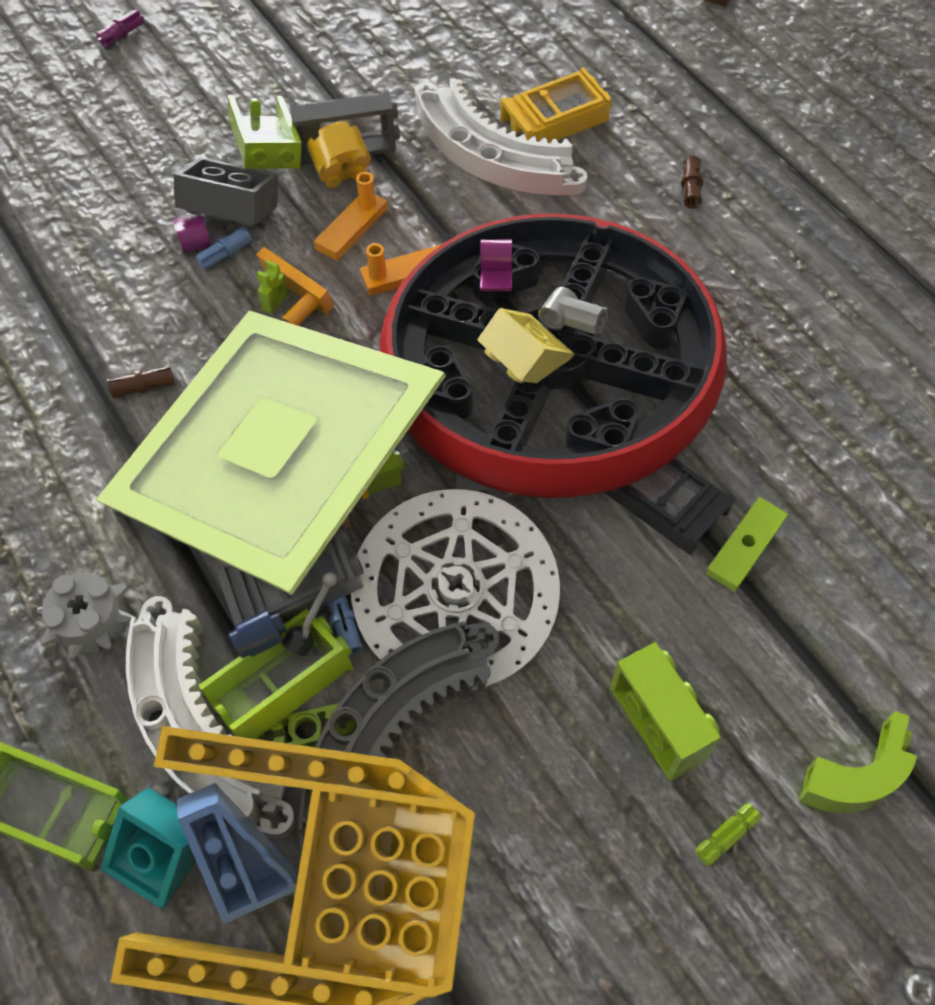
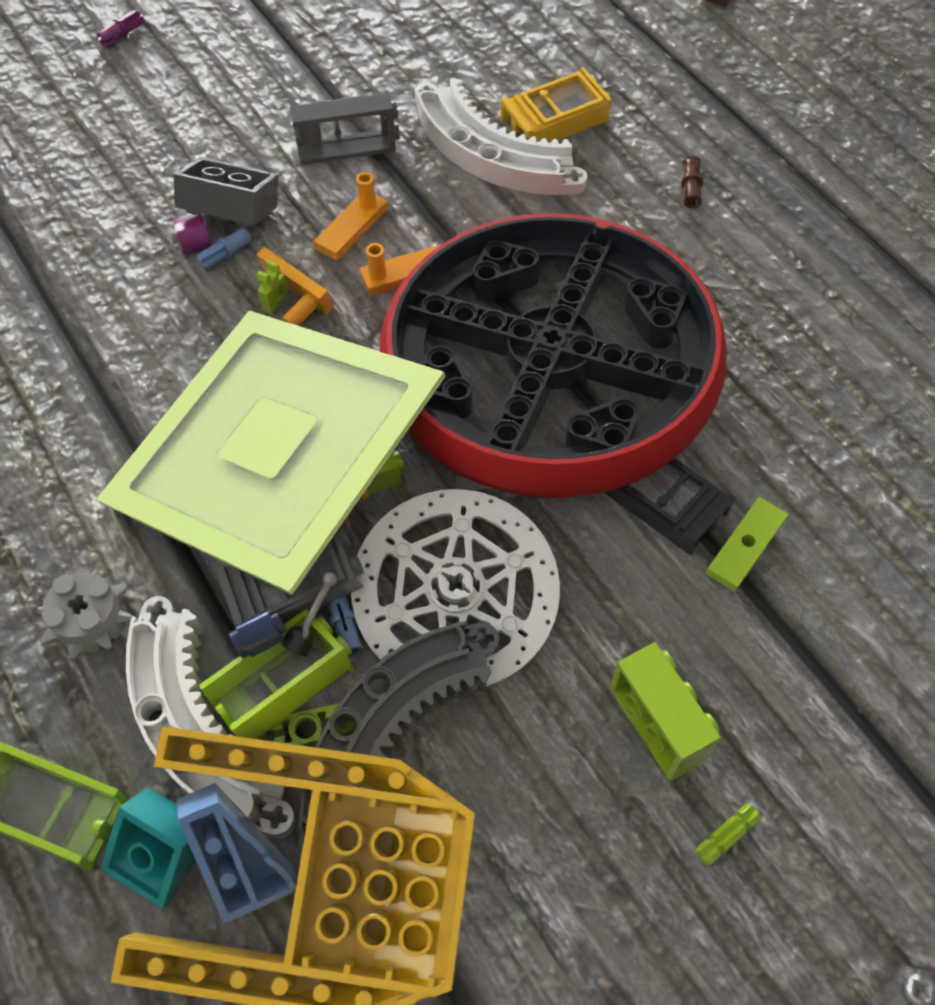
(140, 381): reddish brown pin -> none
(265, 140): lime door -> none
(338, 153): yellow brick -> none
(496, 265): magenta panel -> none
(523, 346): light yellow slope -> none
(565, 309): light grey piece -> none
(851, 789): lime arch -> none

